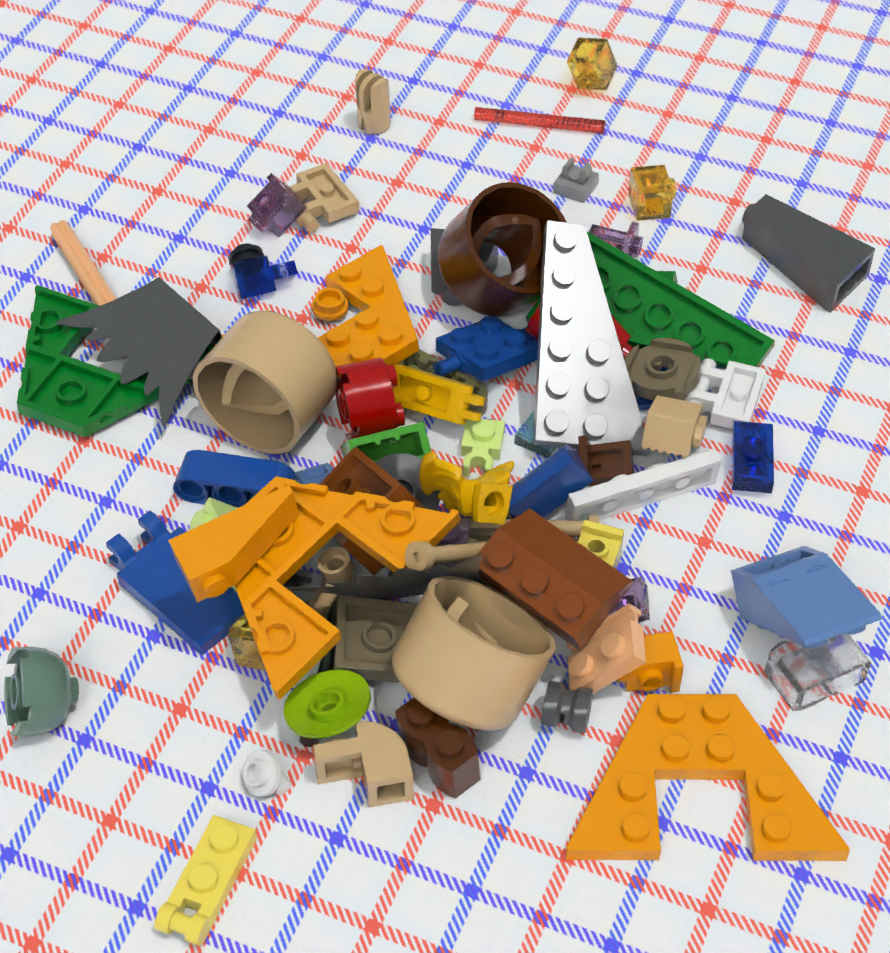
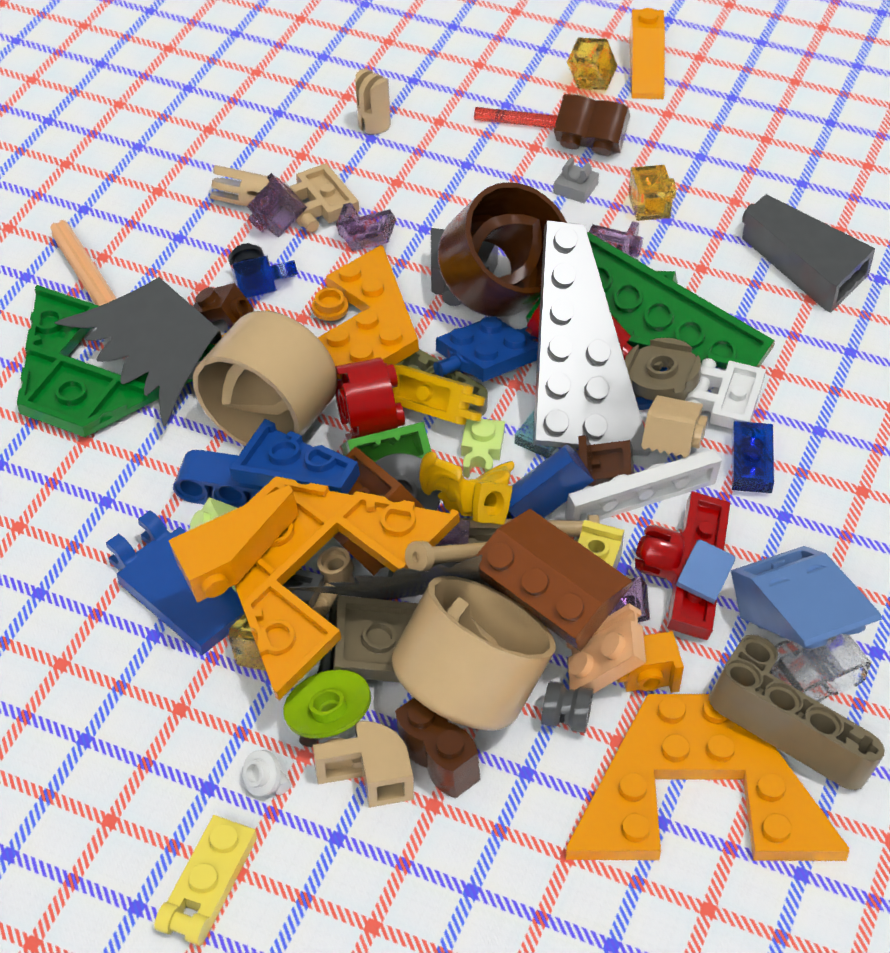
(38, 691): sand green cylinder -> none
(223, 303): none -> reddish brown bracket
(246, 189): none -> tan arm
(287, 456): none -> blue wing
(364, 230): none -> clear purple bracket
(591, 124): none -> reddish brown brick
(647, 53): none -> light orange slope
(667, 553): none -> red plate
(706, 571): none -> medium blue slope
(791, 718): none -> dark tan beam

